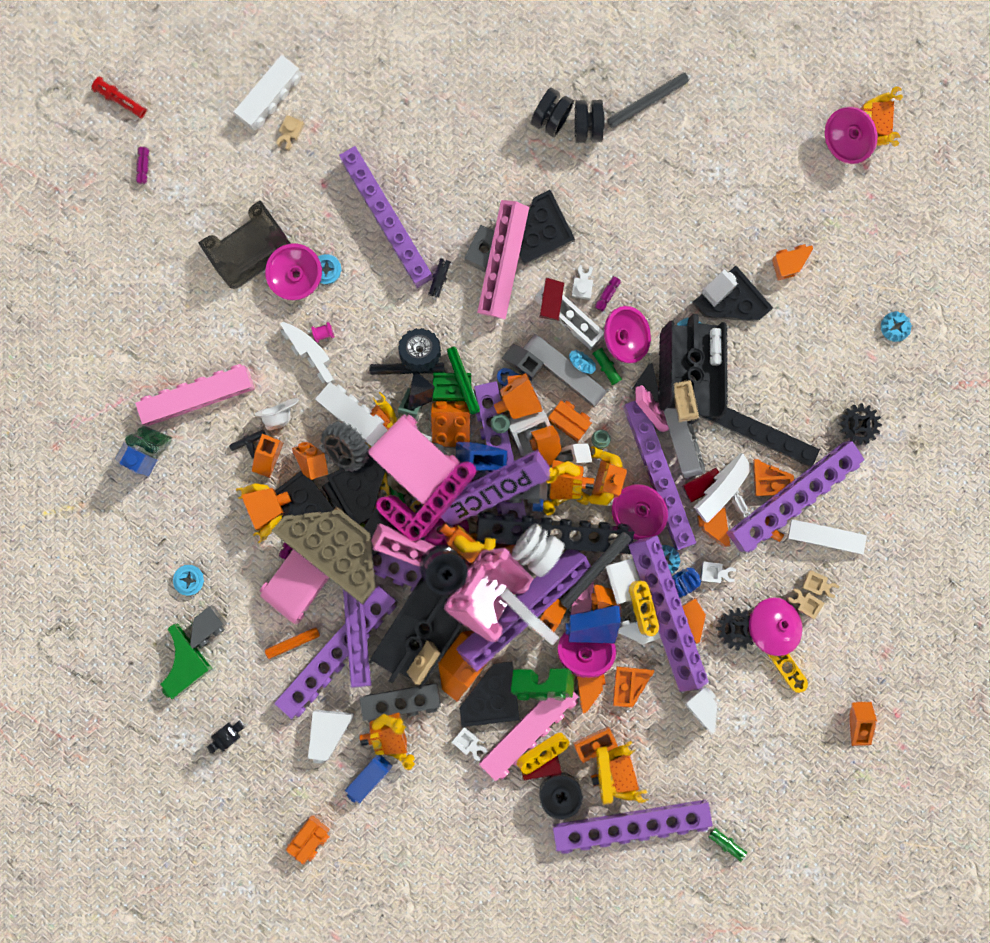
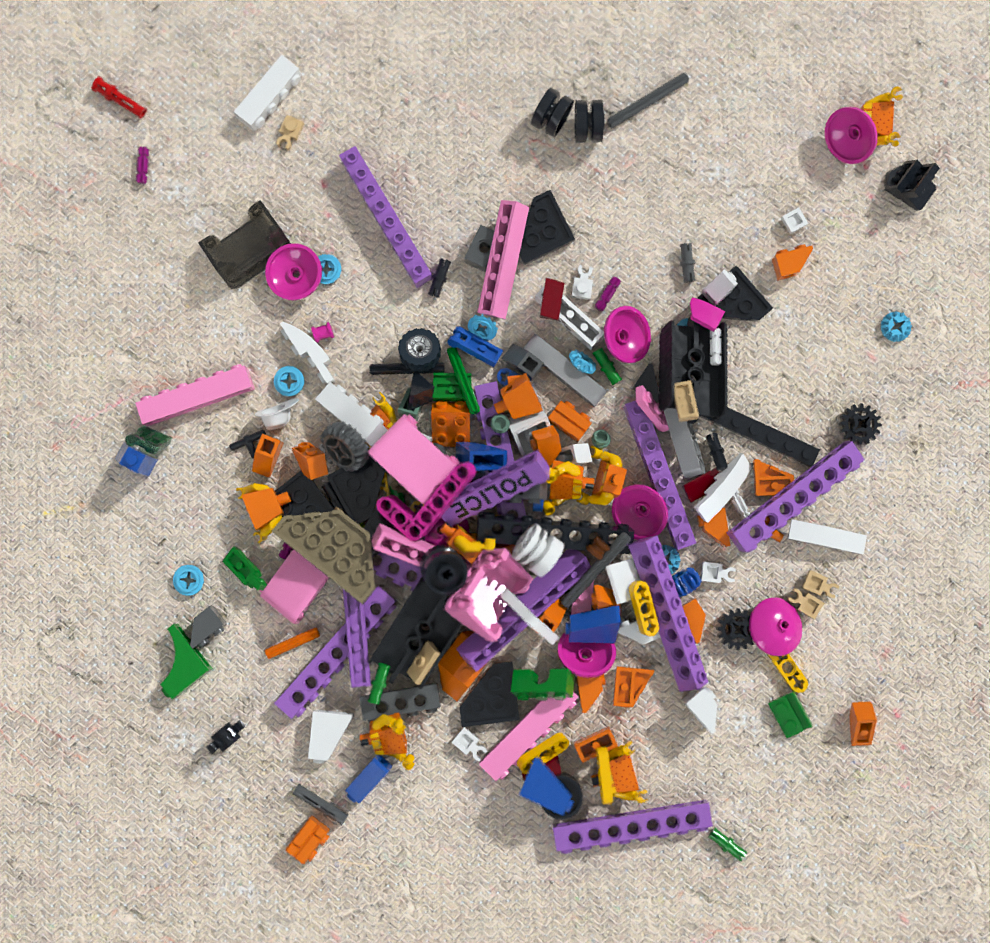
(244, 569): none -> green hinge
(282, 375): none -> medium azure gear
(328, 809): none -> dark grey pin
(378, 683): none -> green pin
(475, 346): none -> blue plate
(486, 334): none -> medium azure gear
(546, 789): none -> blue slope
(598, 548): none -> reddish brown wheel
(687, 263): none -> dark grey pin
(705, 313): none -> dark pink slope
(716, 452): none -> black axle
(790, 714): none -> green plate
(794, 220): none -> white plate
(912, 183): none -> black piece

